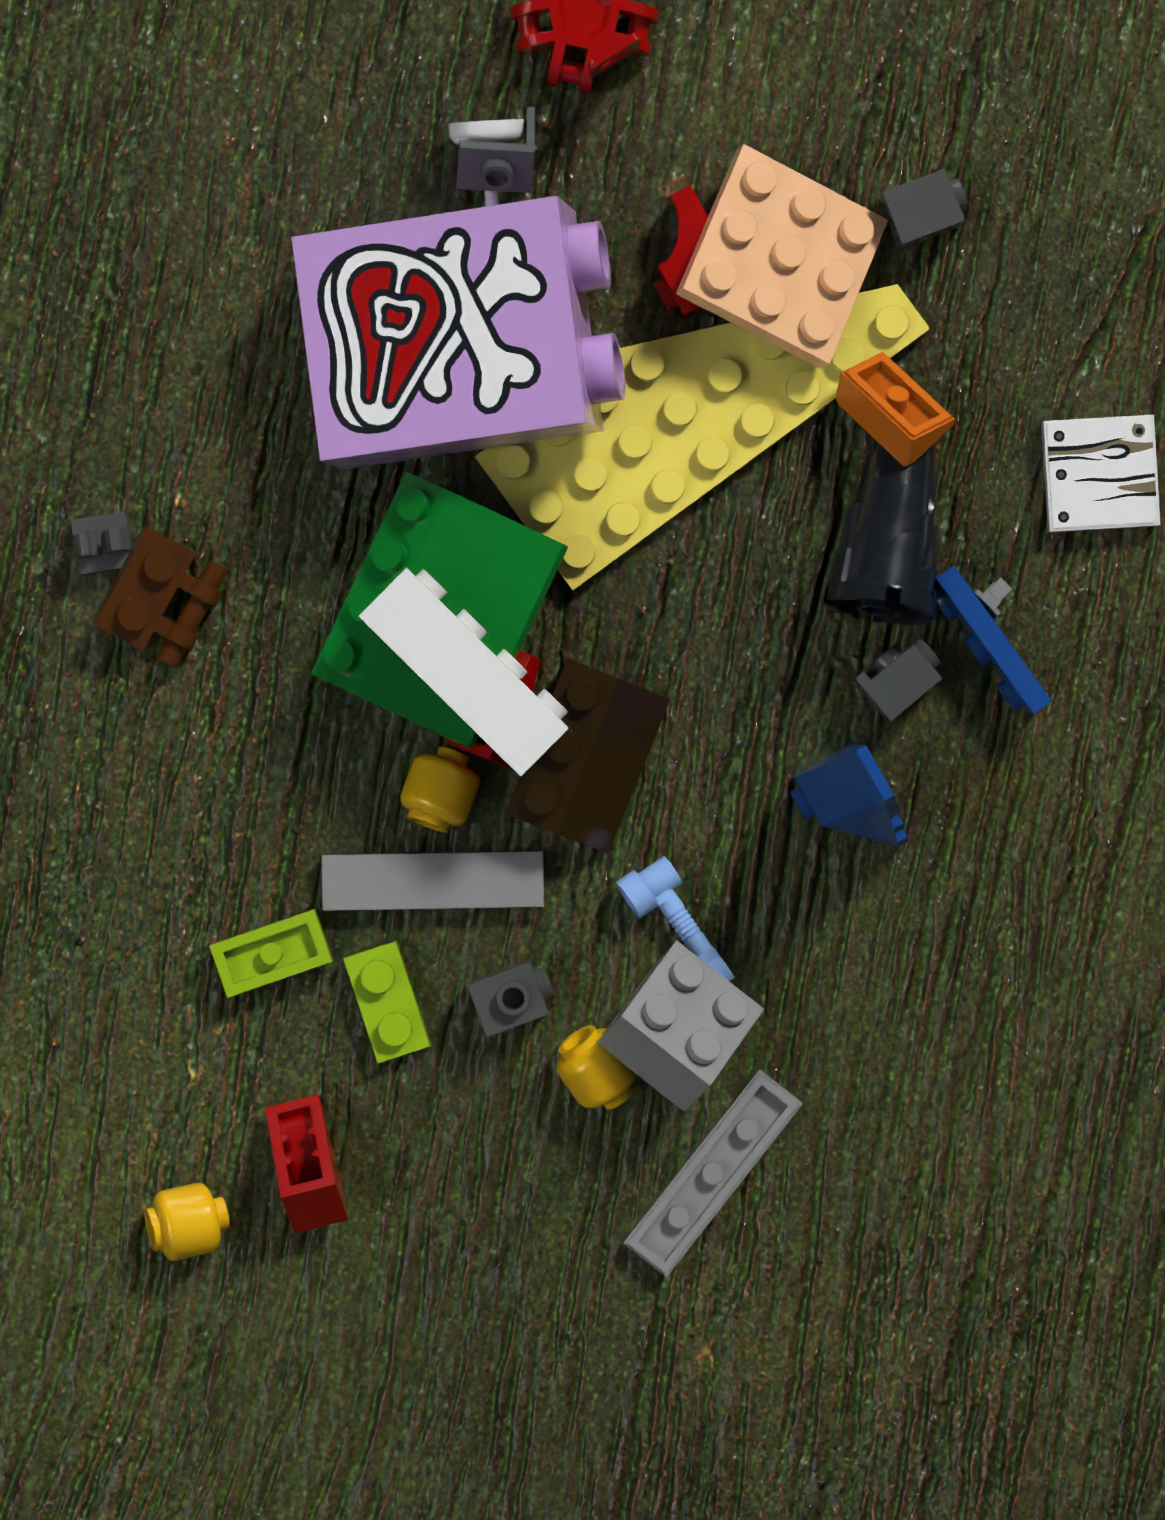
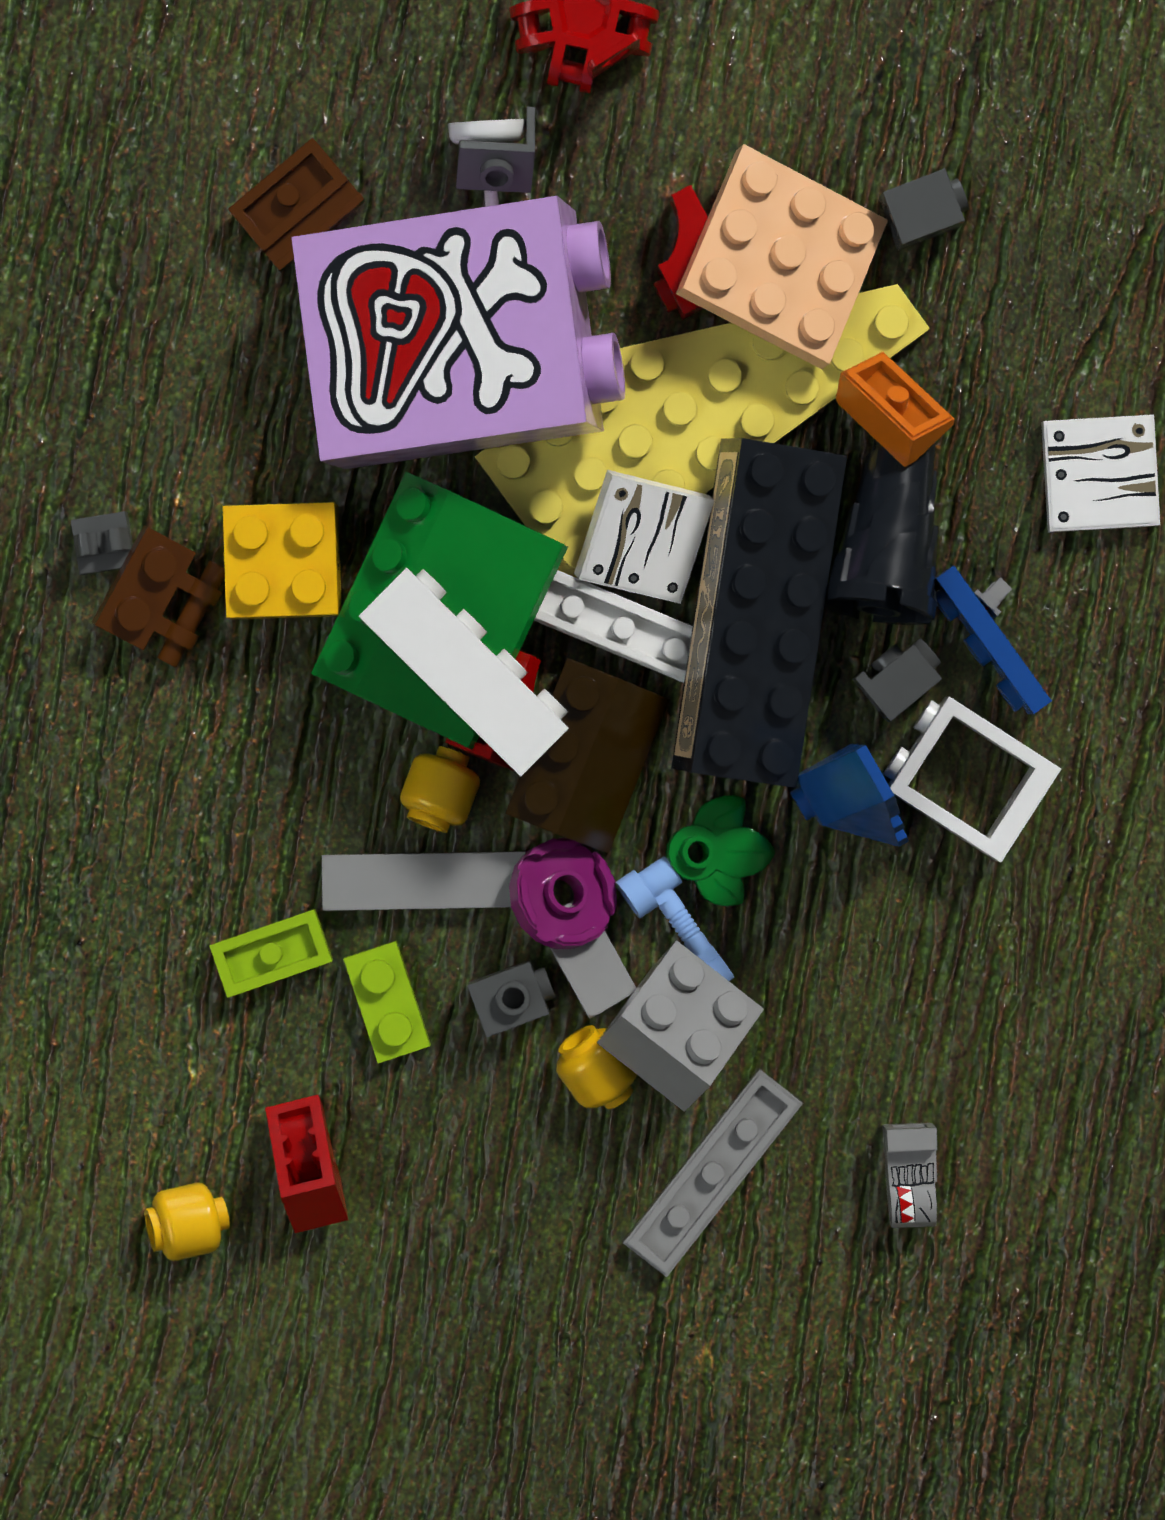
(282, 560): none -> yellow brick
(294, 200): none -> reddish brown plate
(534, 897): none -> magenta tile
(595, 974): none -> light grey slope
(616, 625): none -> white tile
(643, 536): none -> white tile
(727, 850): none -> green plate
(759, 612): none -> black brick
(911, 1174): none -> light grey leg
(1020, 804): none -> white window

